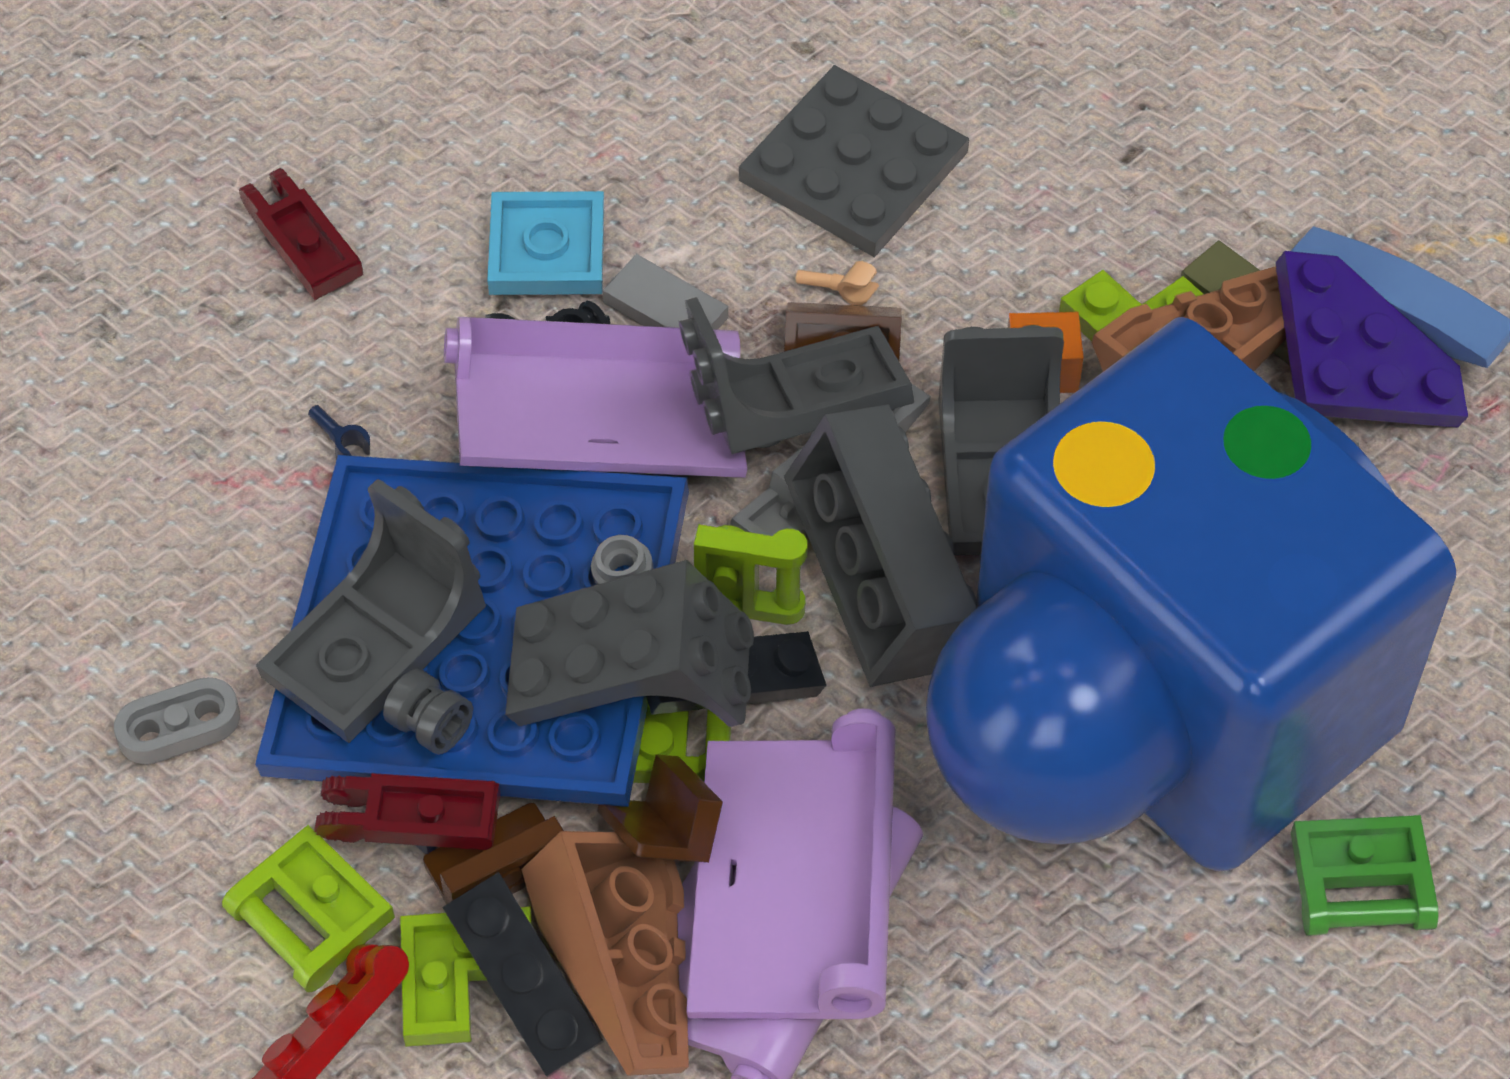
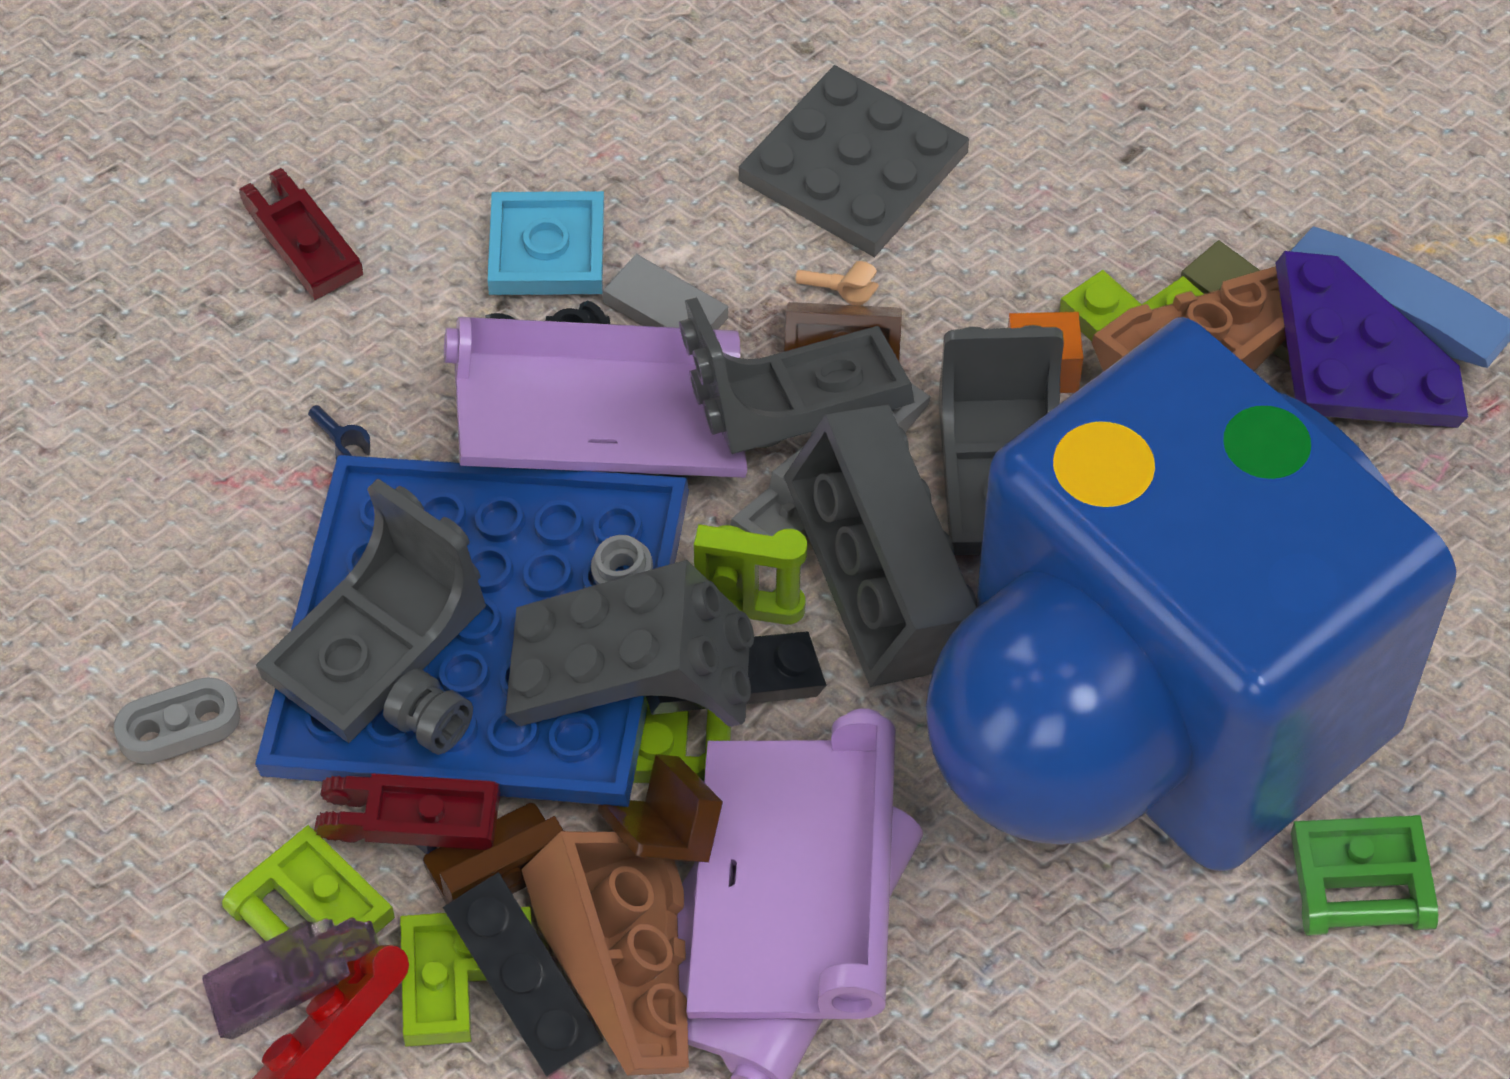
(284, 972): none -> clear purple hinge

